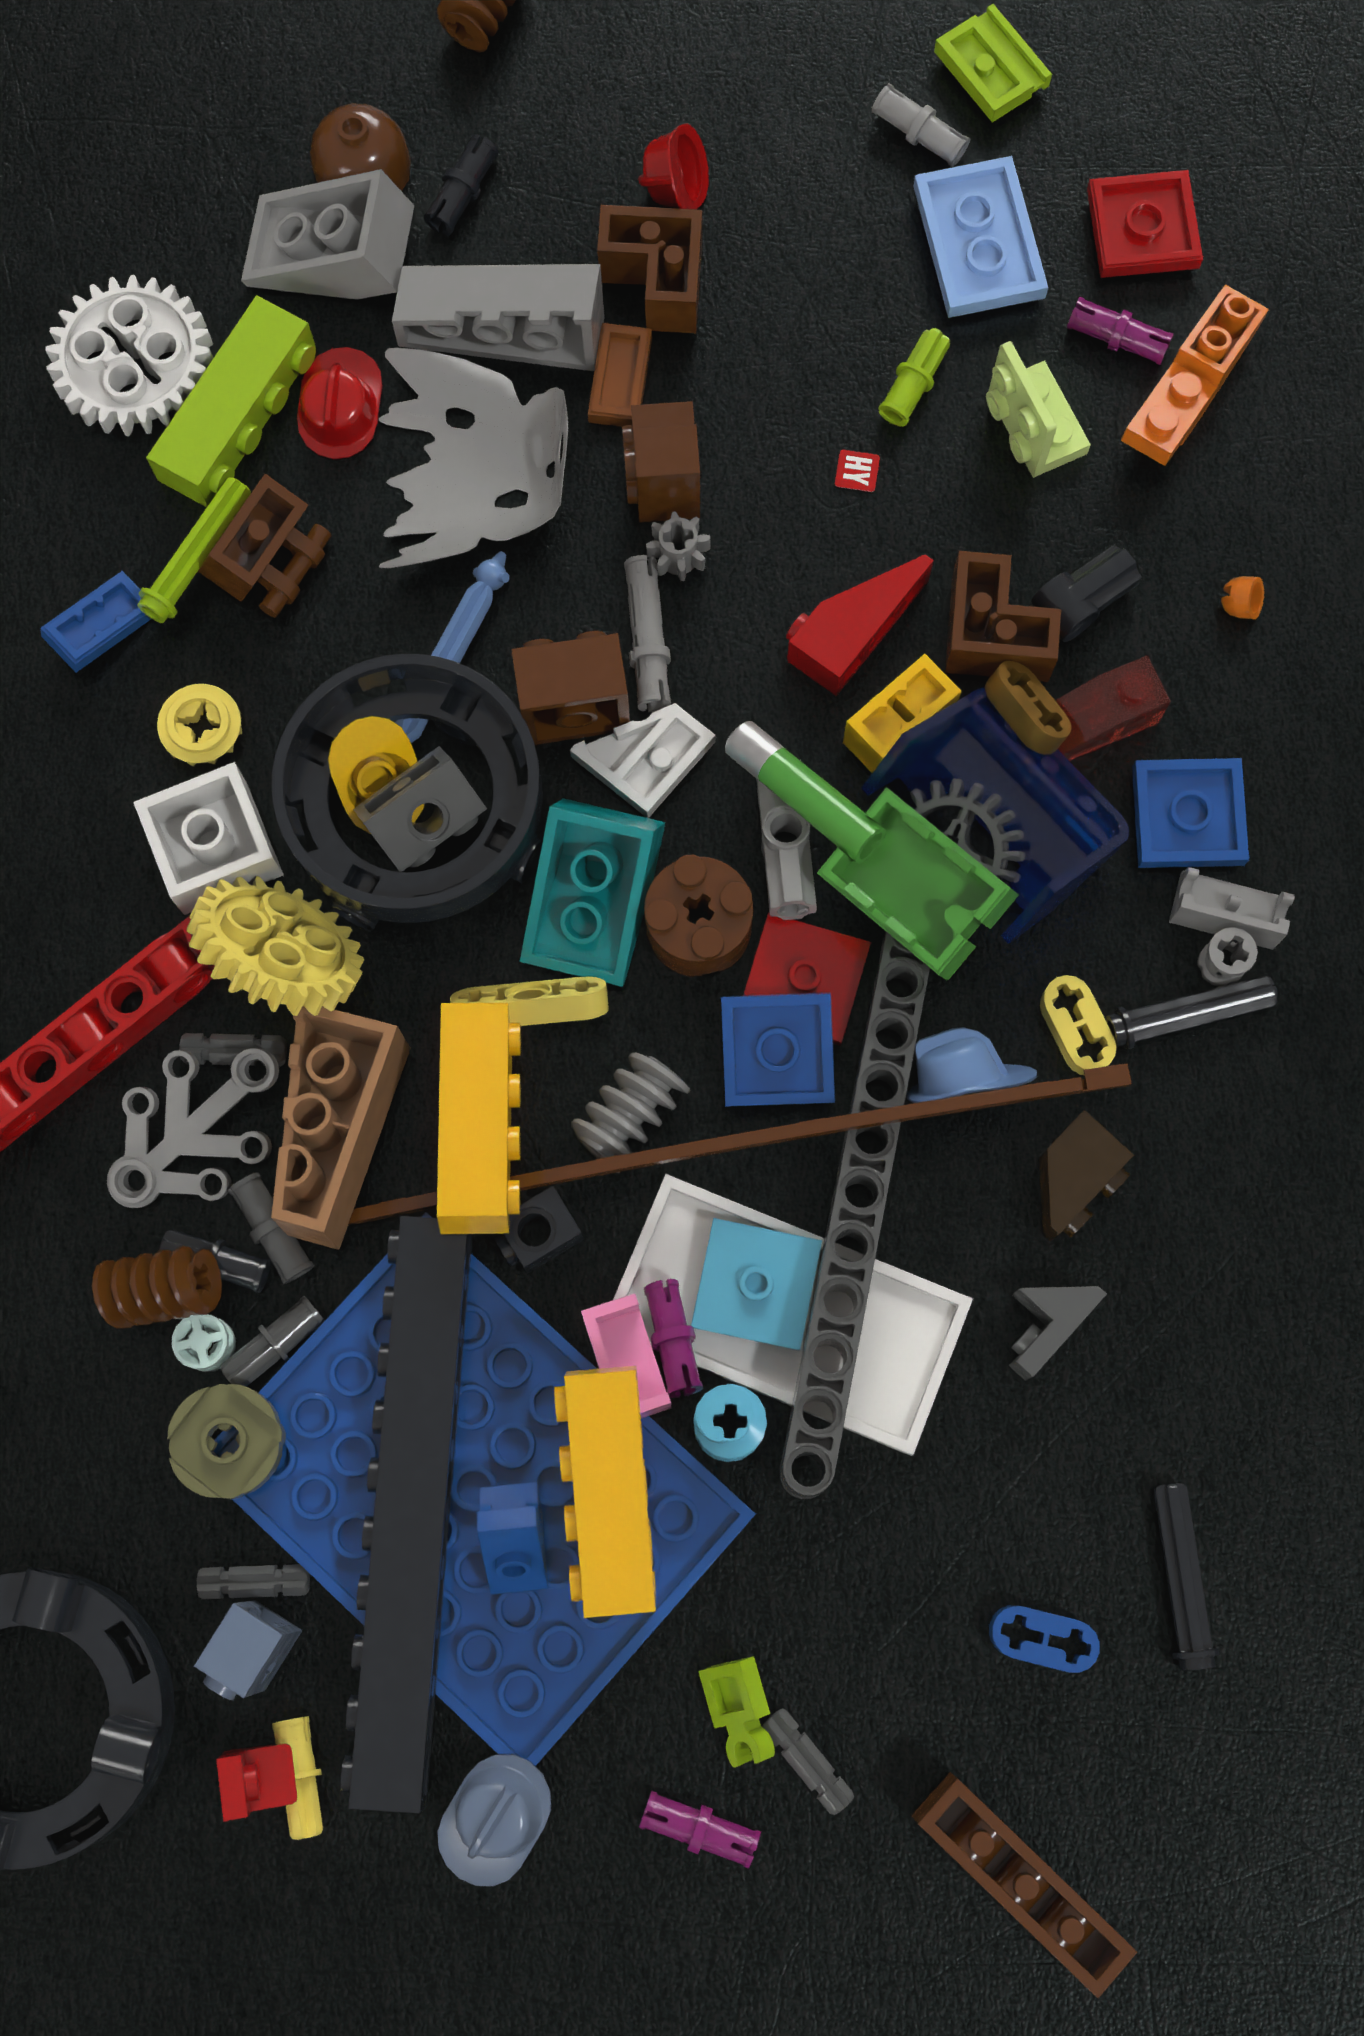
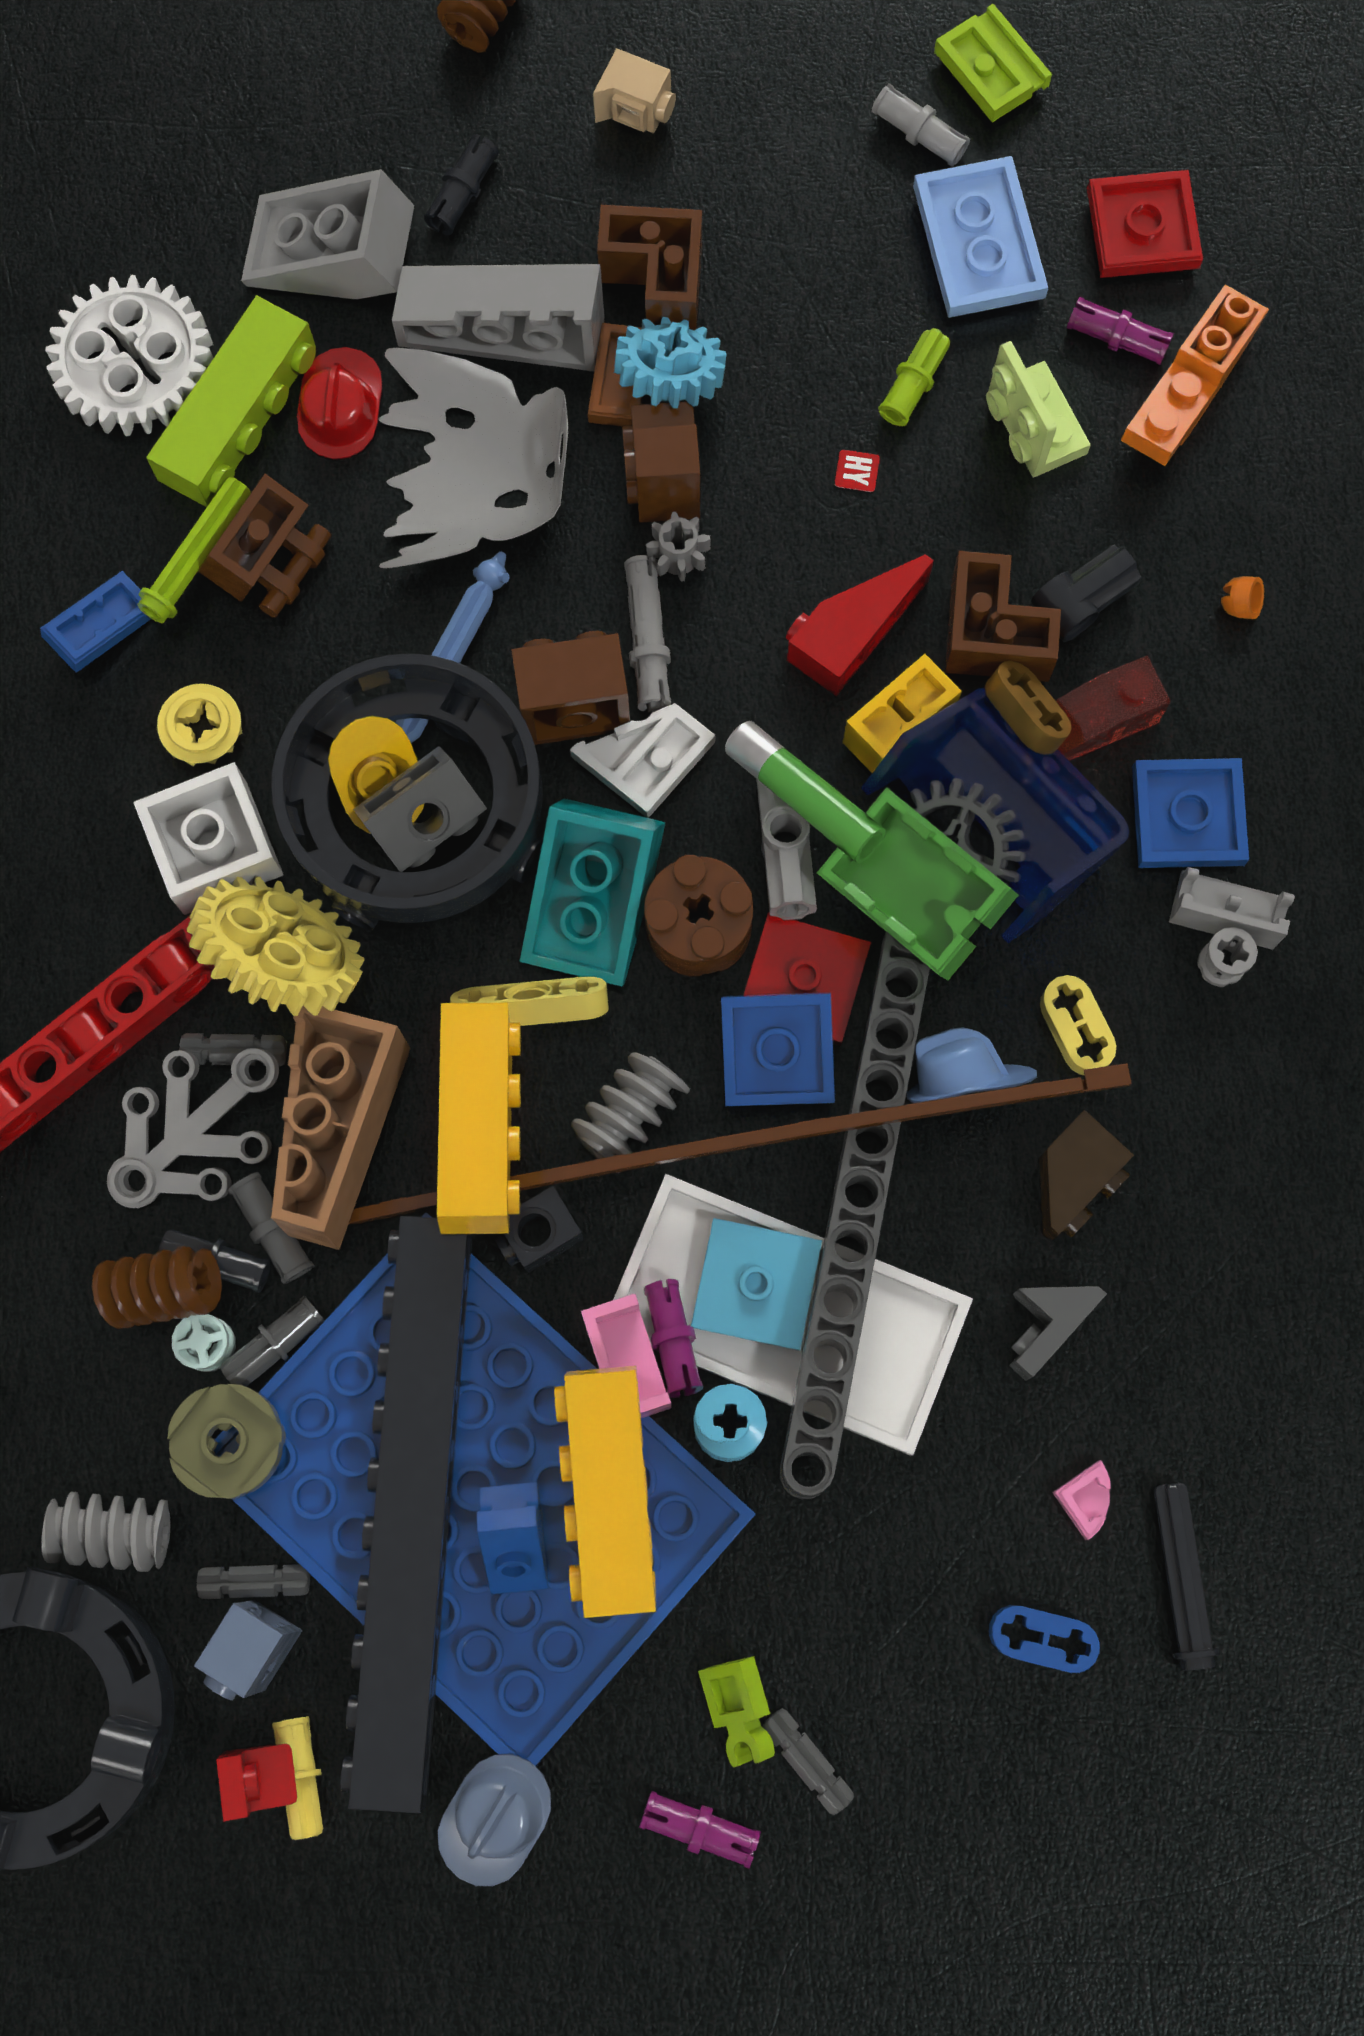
(106, 1534): none -> light grey piece
(359, 141): reddish brown cylinder -> none
(634, 93): none -> tan window
(669, 362): none -> medium azure gear
(676, 169): red piece -> none
(1024, 1885): reddish brown brick -> none
(1086, 1499): none -> bright pink tile
(1191, 1010): black axle -> none

